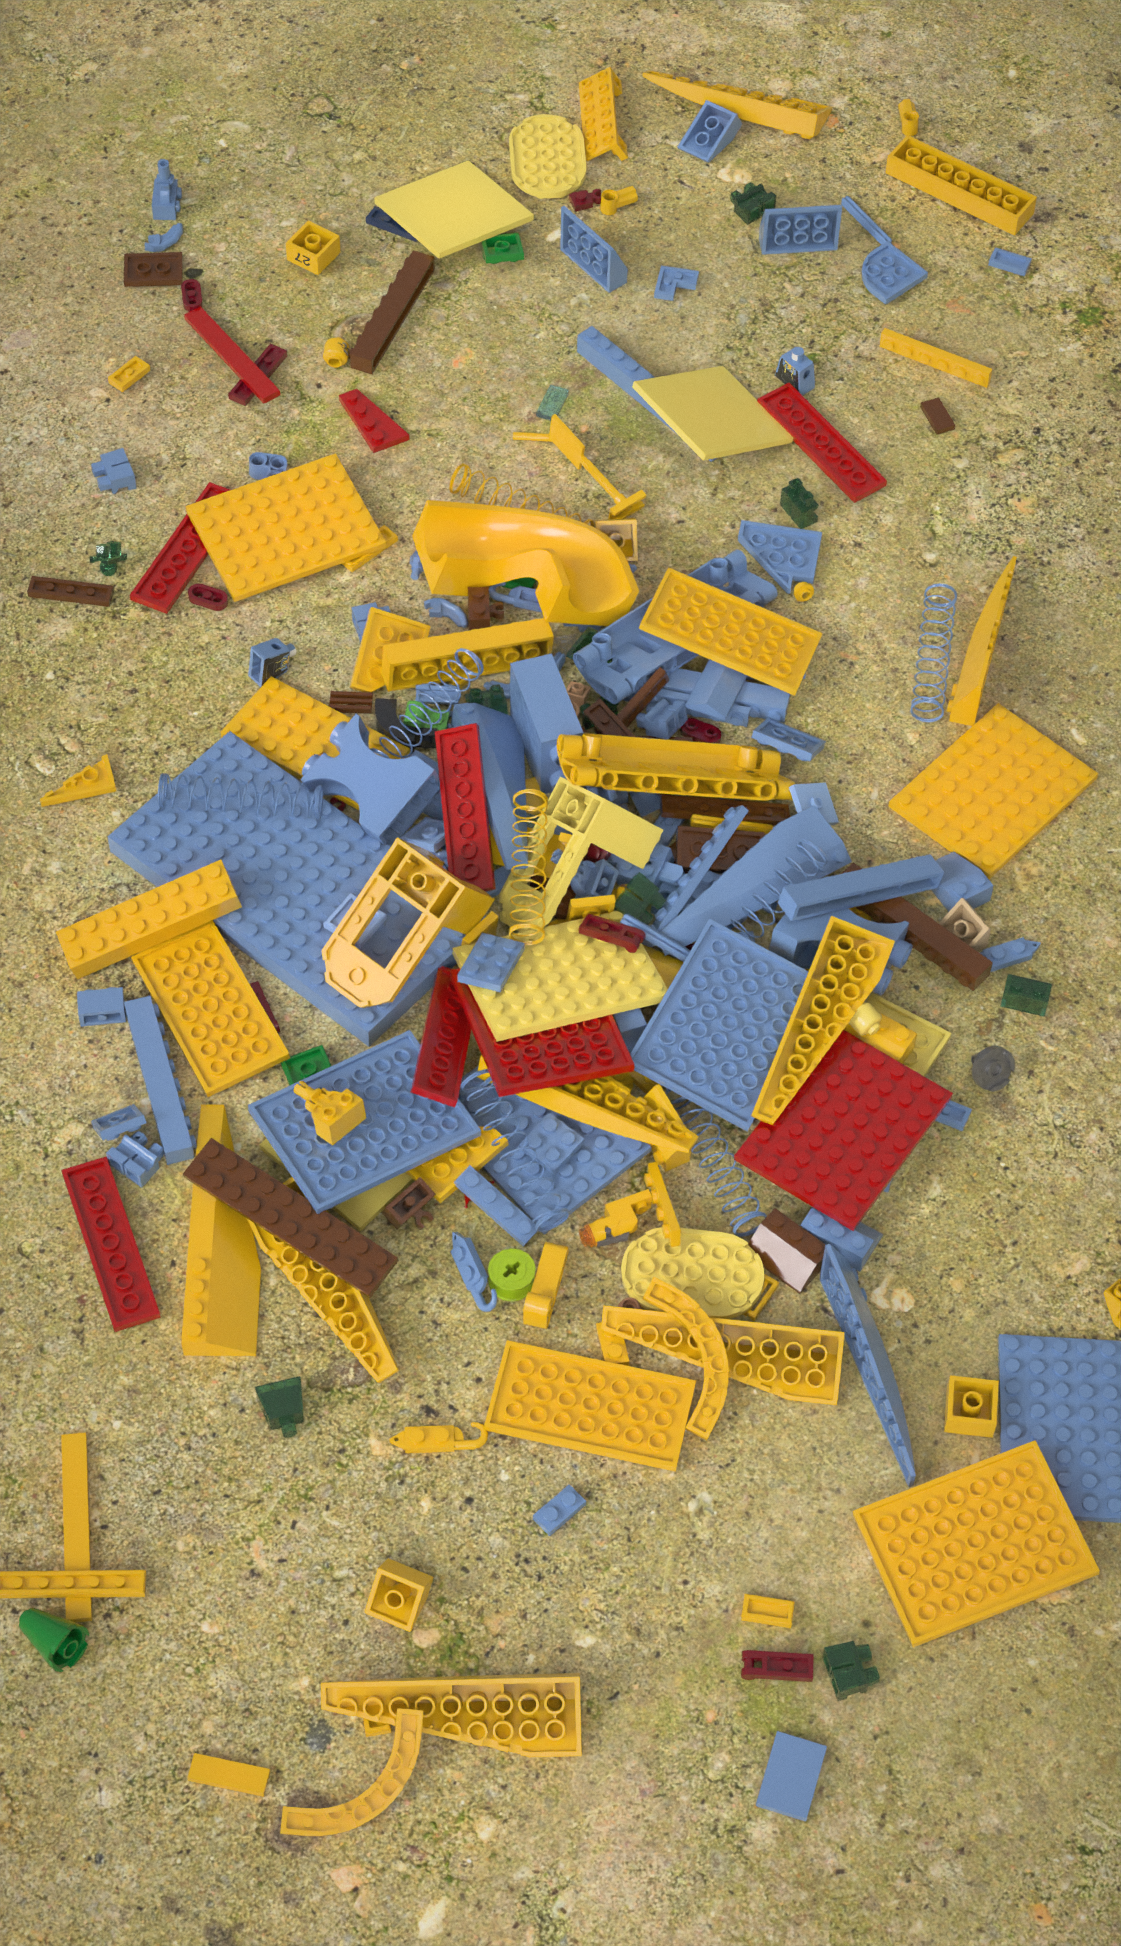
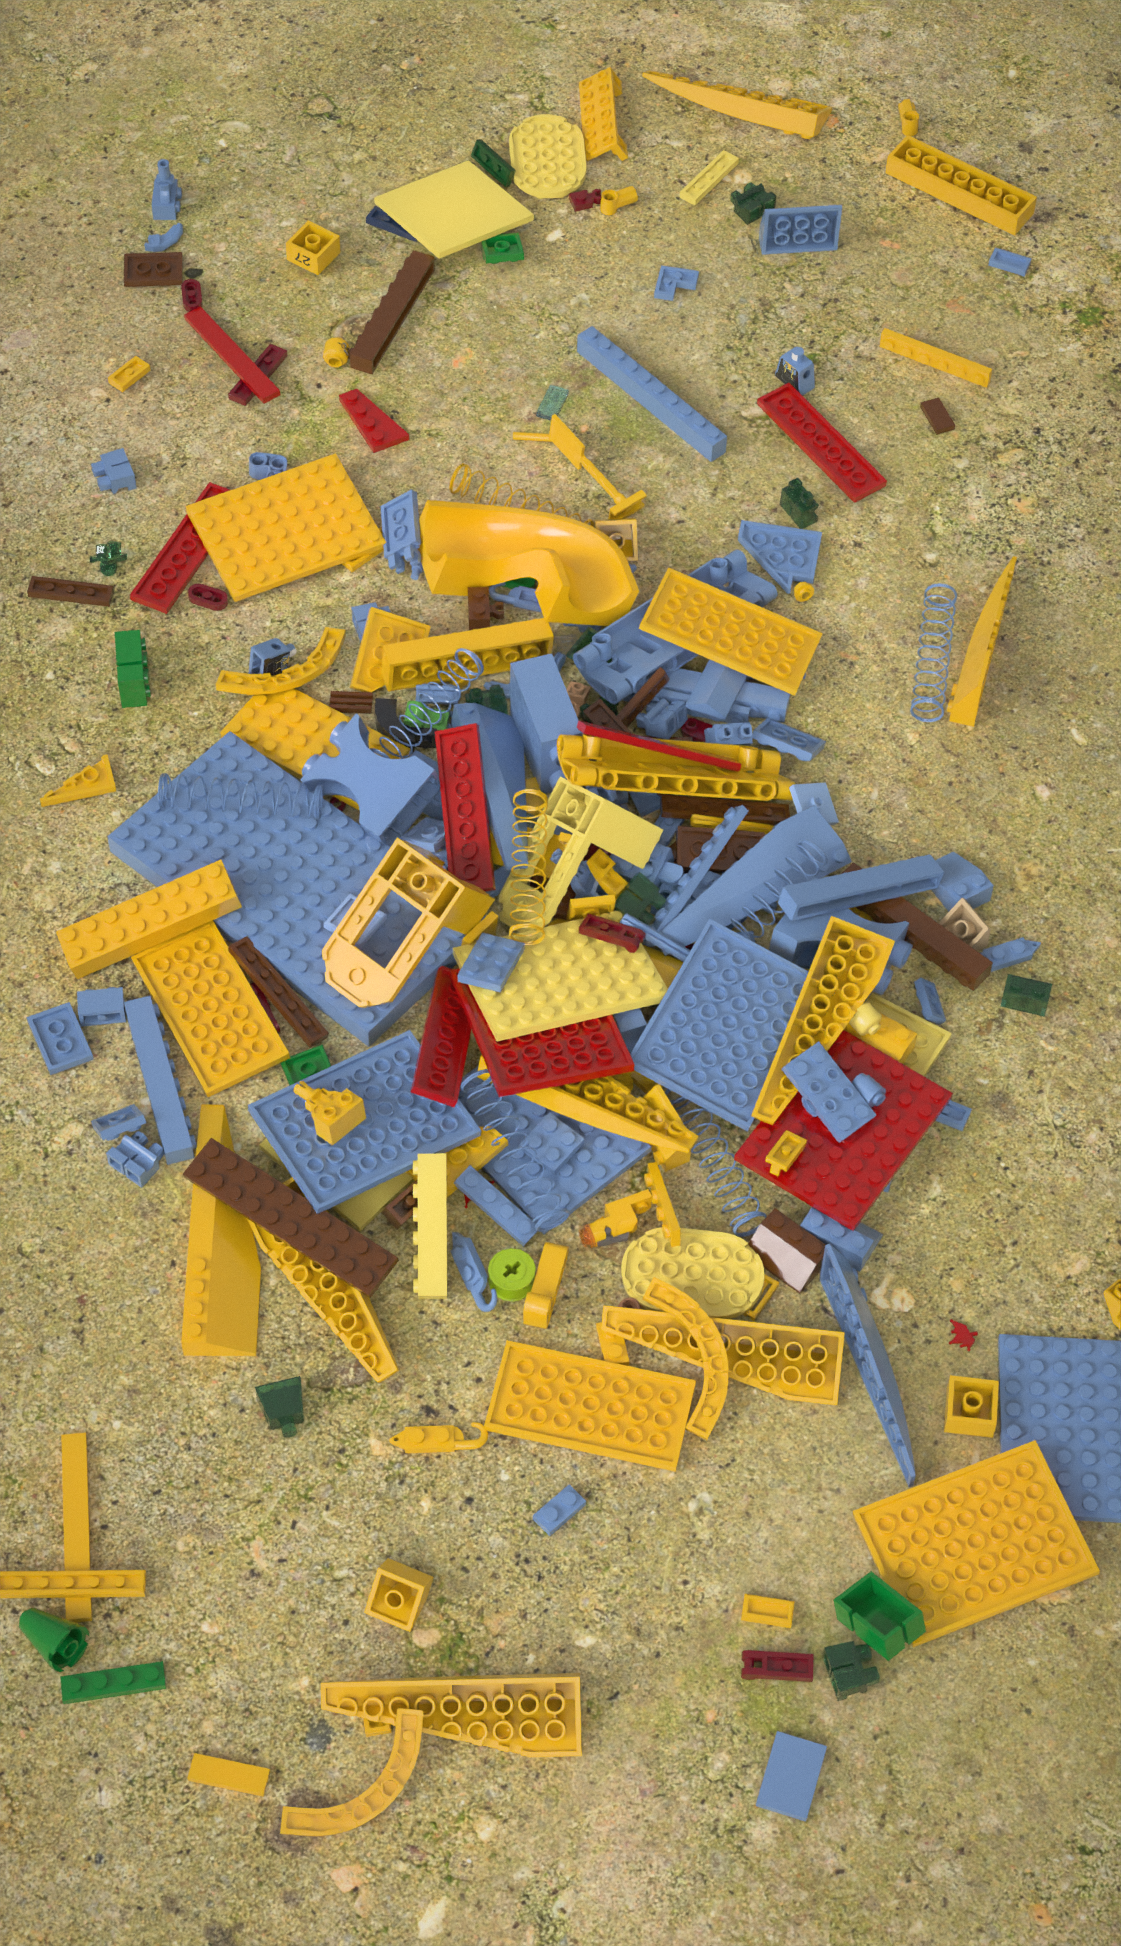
(59, 1038): none -> medium blue plate
(110, 1244): red plate -> none
(113, 1682): none -> green plate
(131, 670): none -> green piece
(278, 992): none -> reddish brown plate
(290, 678): none -> yellow plate
(401, 531): none -> medium blue tile
(432, 1226): none -> light yellow brick
(445, 608): medium blue piece -> none
(493, 163): none -> dark green tile
(591, 252): medium blue slope -> none
(605, 875): none -> yellow slope
(658, 746): none -> red tile
(709, 177): none -> light yellow plate
(710, 132): medium blue slope -> none
(712, 412): light yellow tile -> none
(730, 734): none -> medium blue hips
(785, 1152): none -> yellow plate
(828, 1092): none -> medium blue plate
(865, 220): medium blue axle -> none
(869, 1089): none -> medium blue brick
(879, 1615): none -> green piece
(890, 273): medium blue plate -> none
(929, 1001): none -> medium blue plate
(962, 1335): none -> red piece
(992, 1068): flat silver tile -> none
(993, 790): yellow plate -> none

